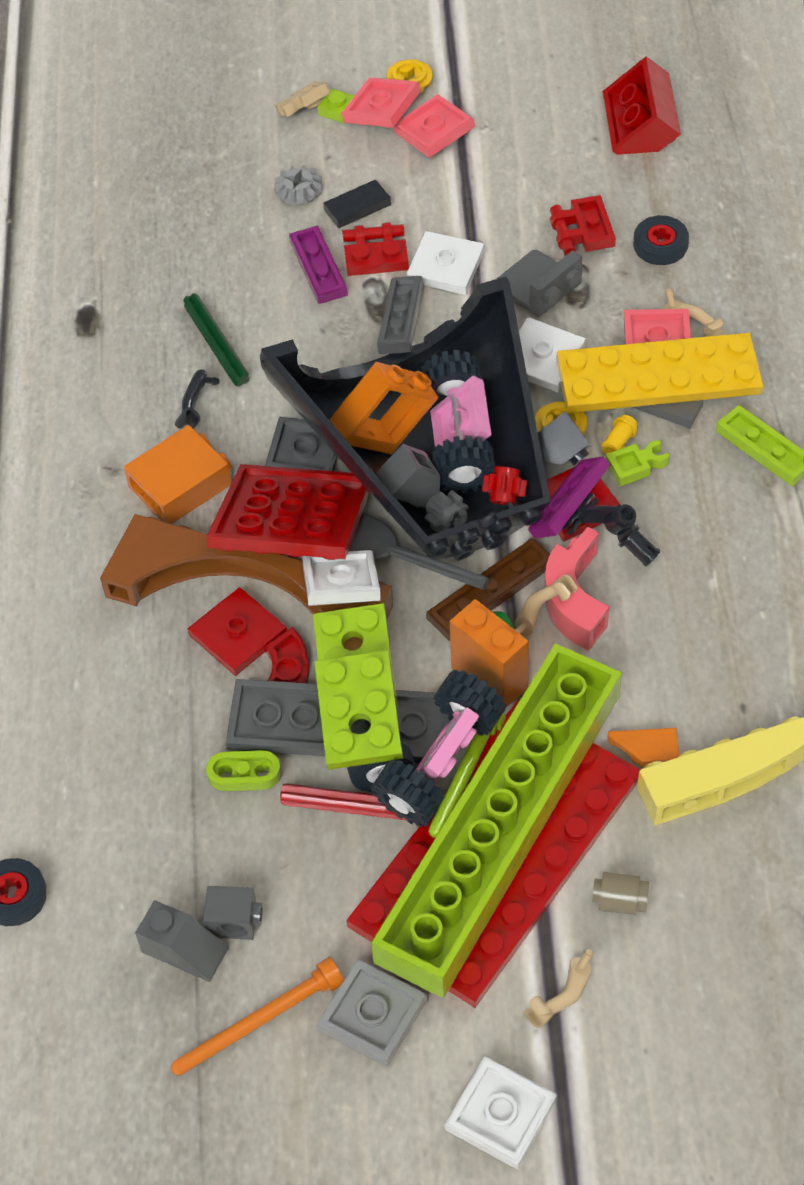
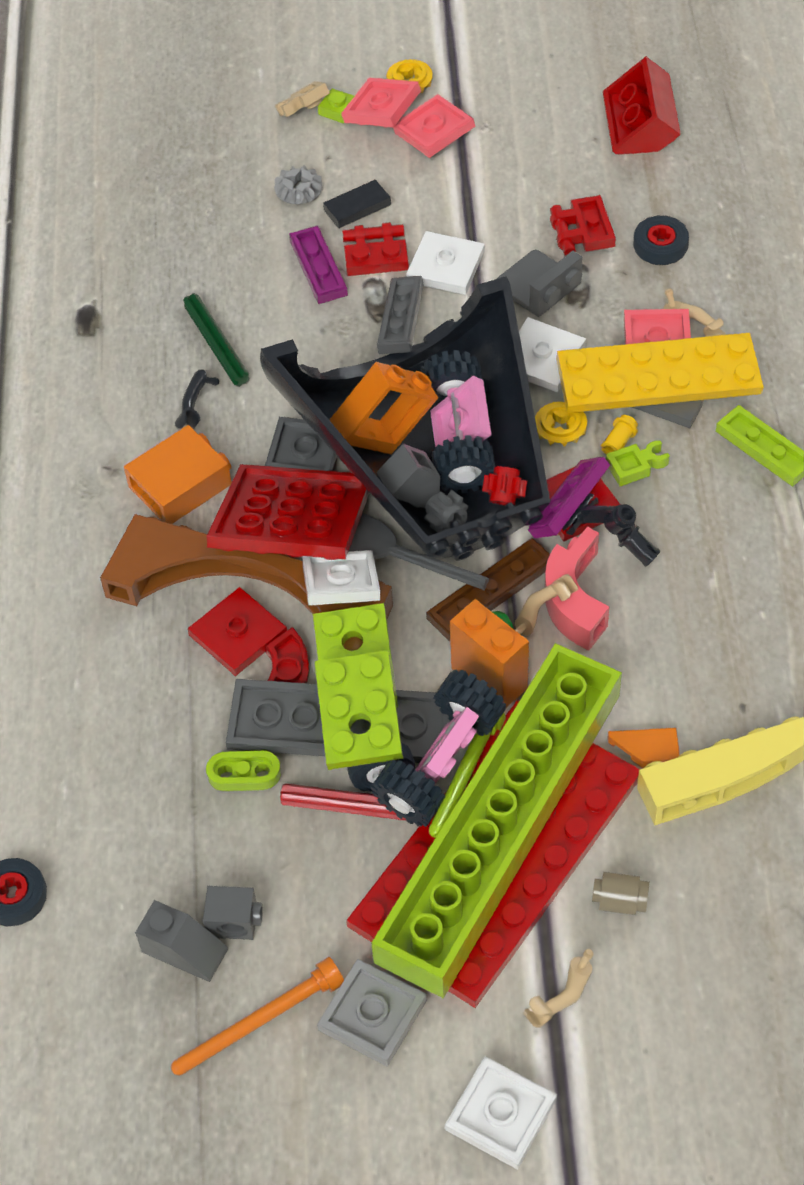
(563, 442): slope -> none

